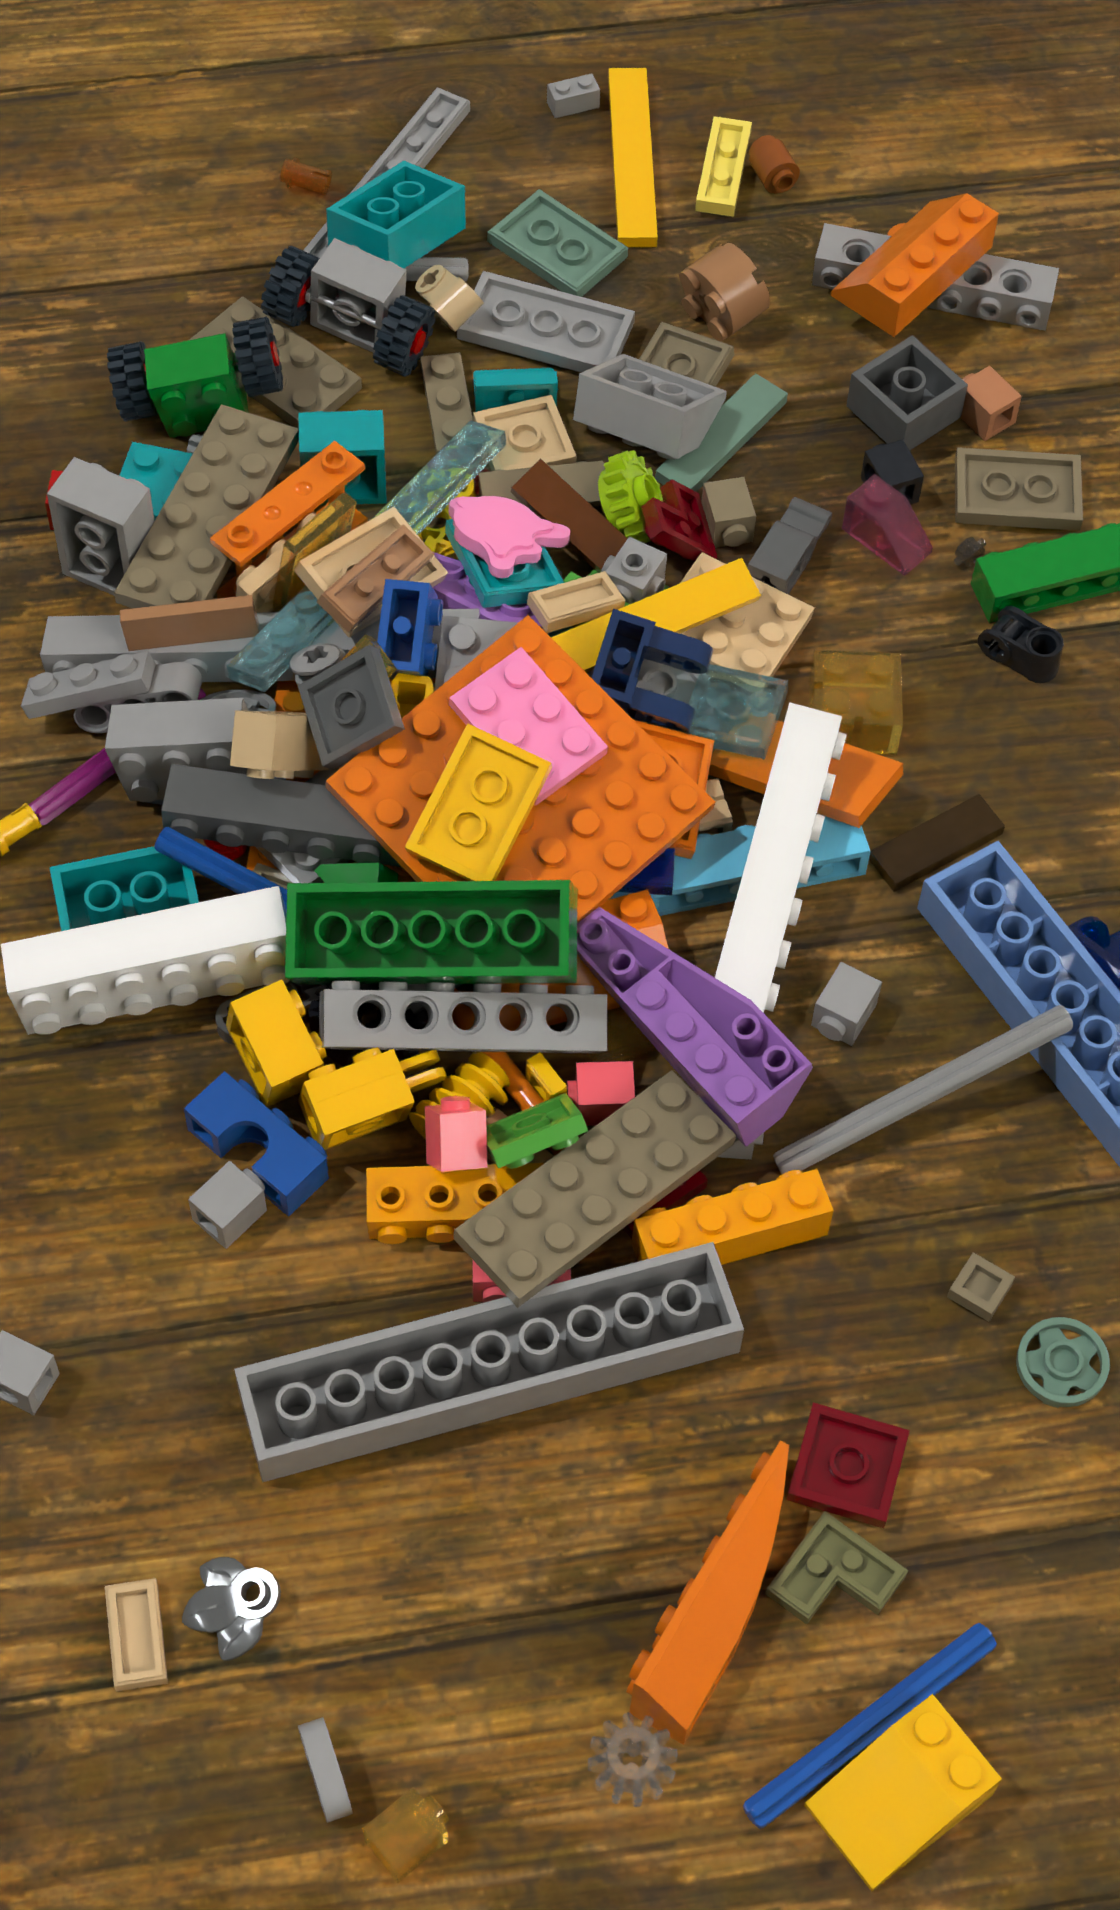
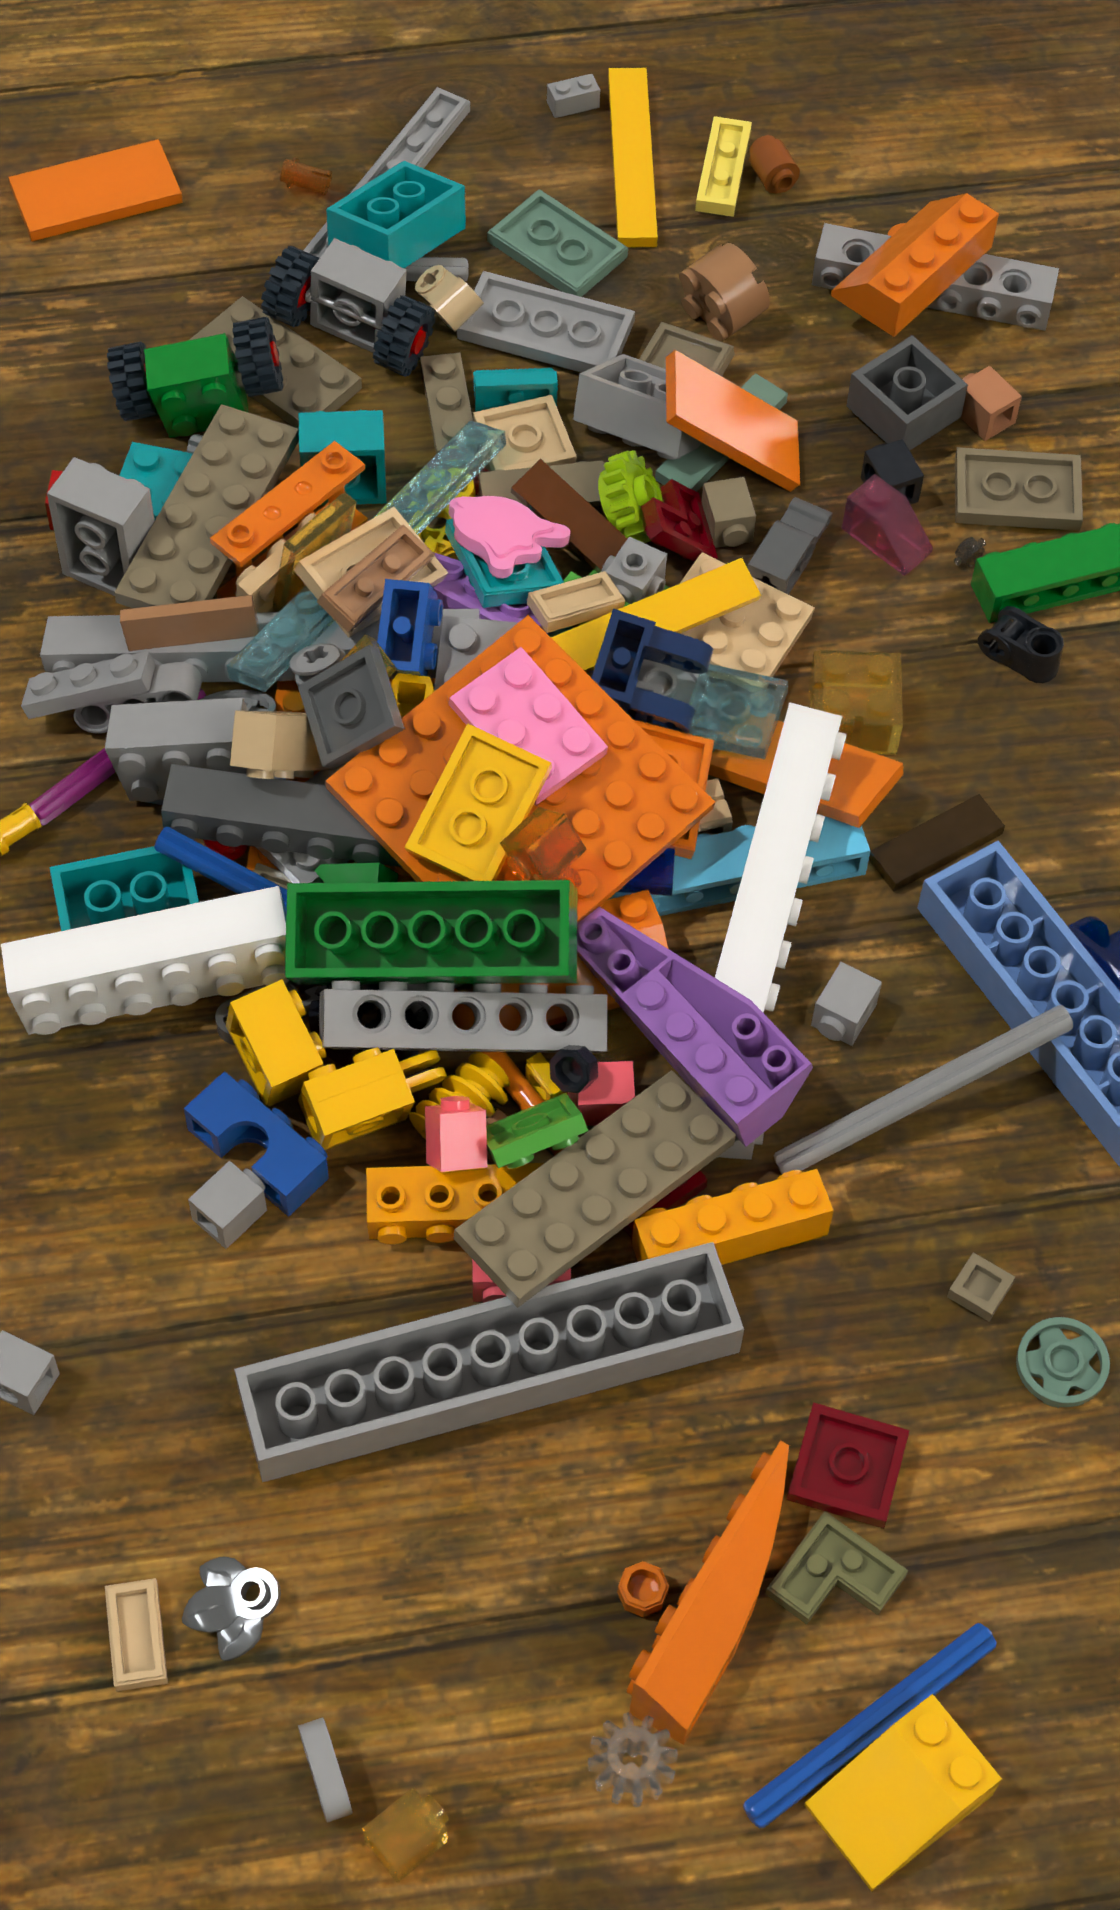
(95, 190): none -> orange tile
(544, 847): none -> clear orange brick
(573, 1068): none -> black tile
(643, 1589): none -> orange tile
(732, 421): none -> orange tile

